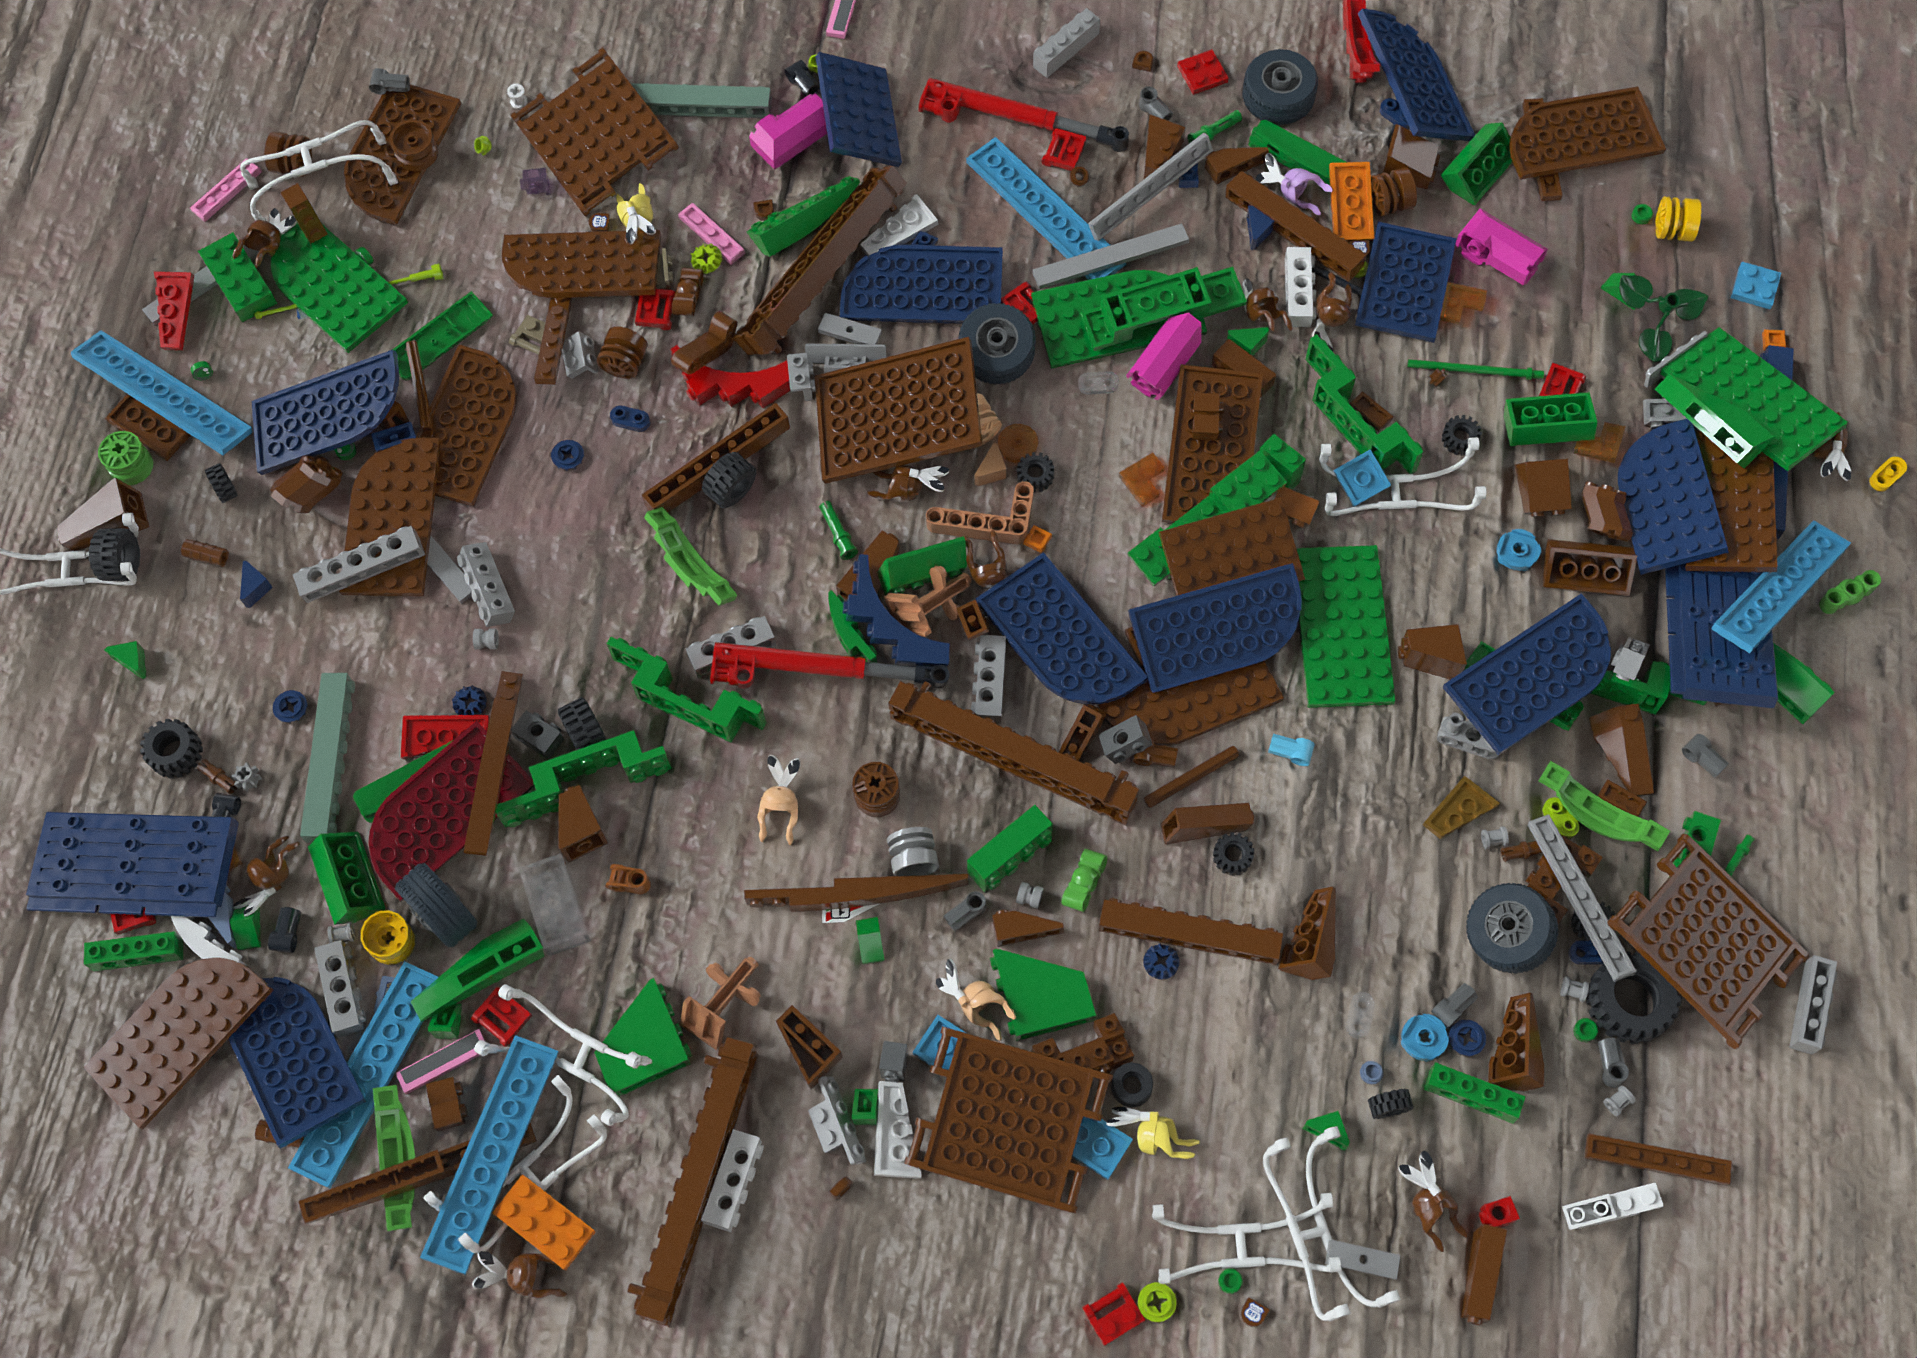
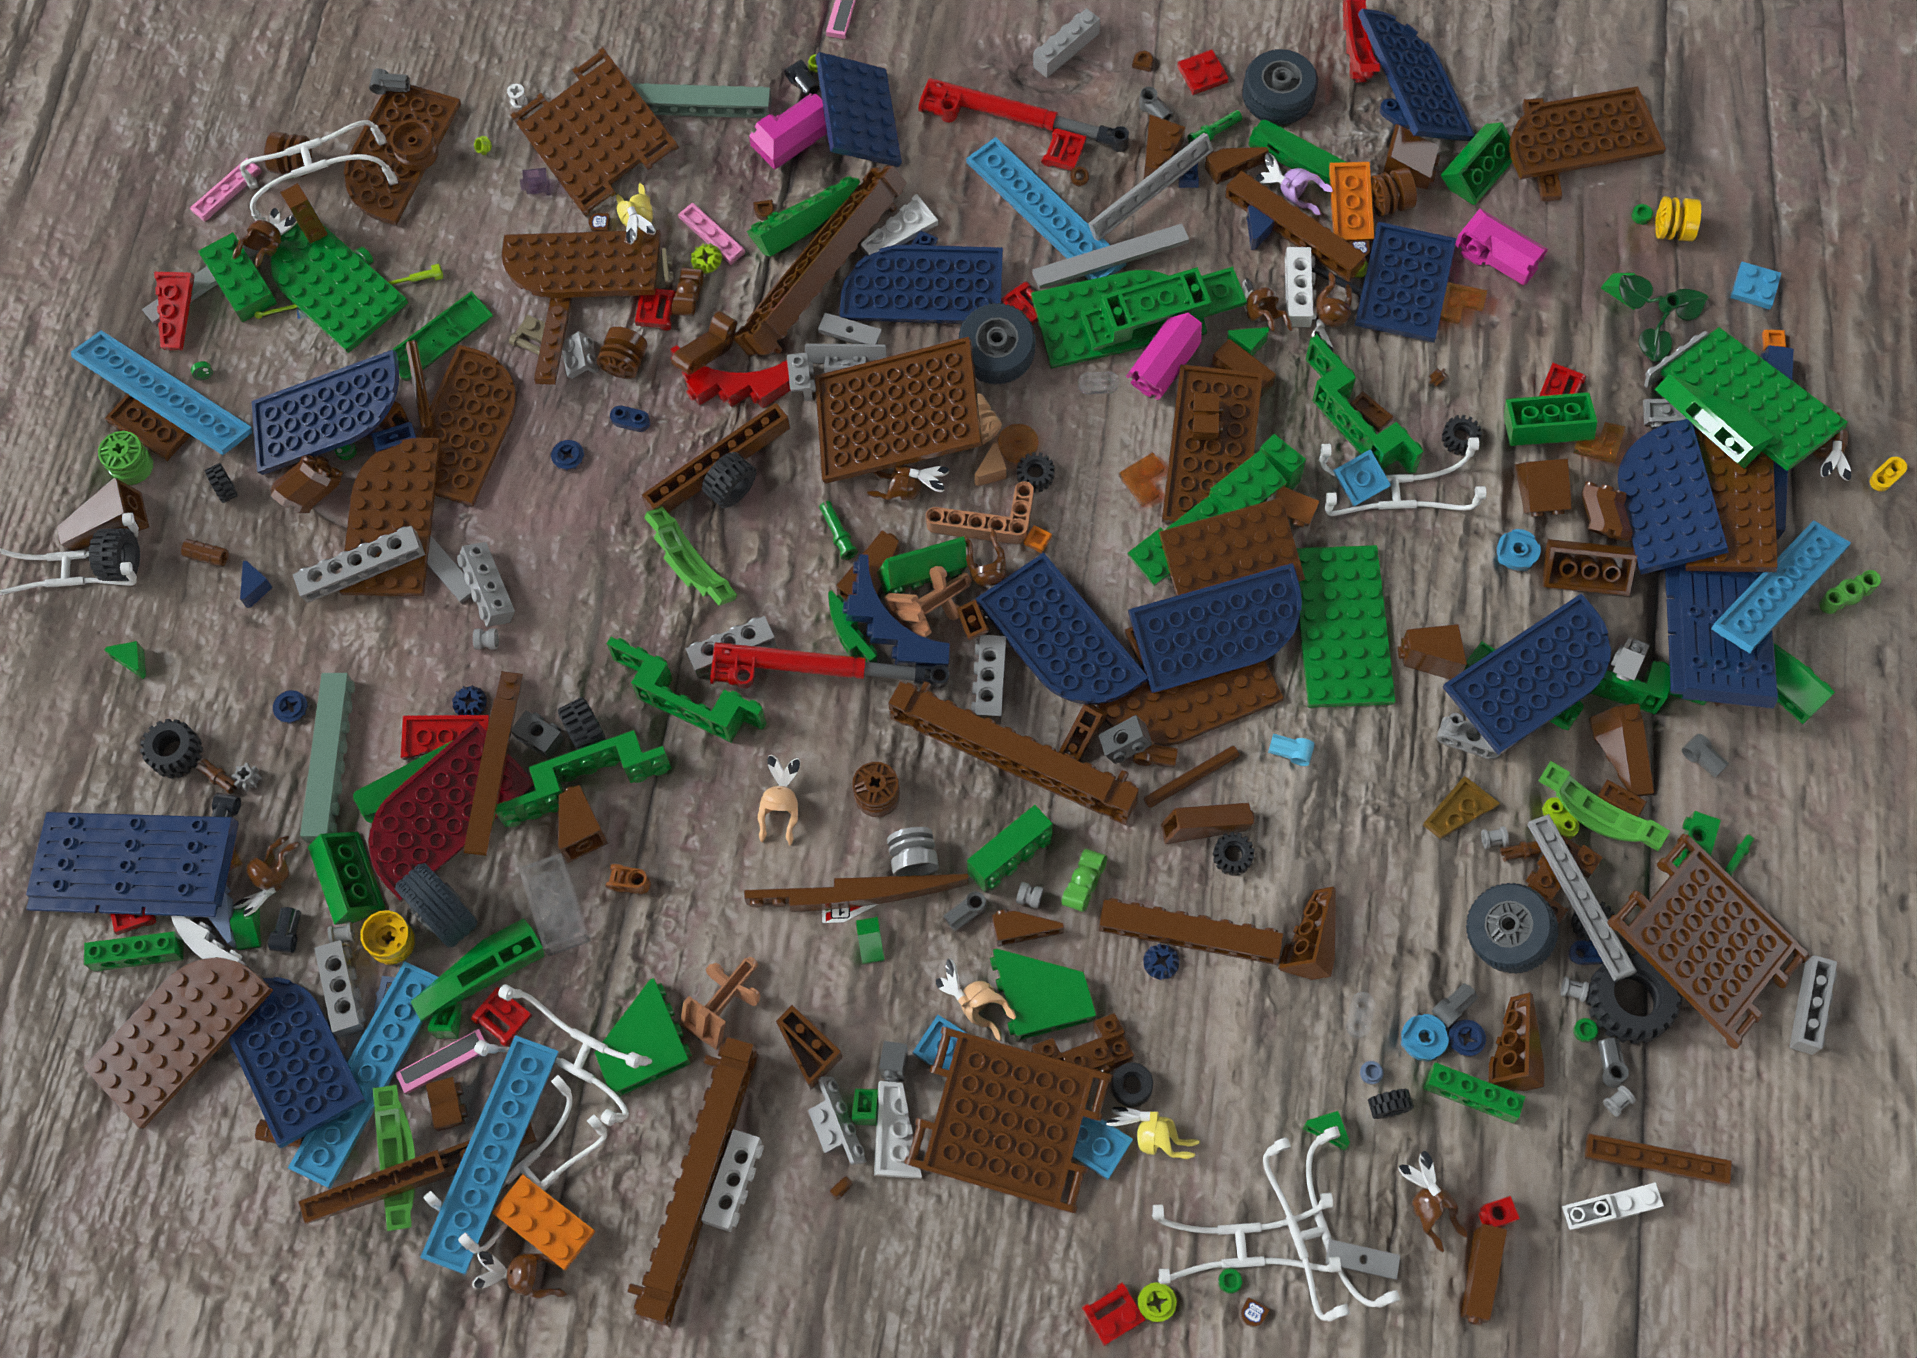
(1527, 373): green bar -> none

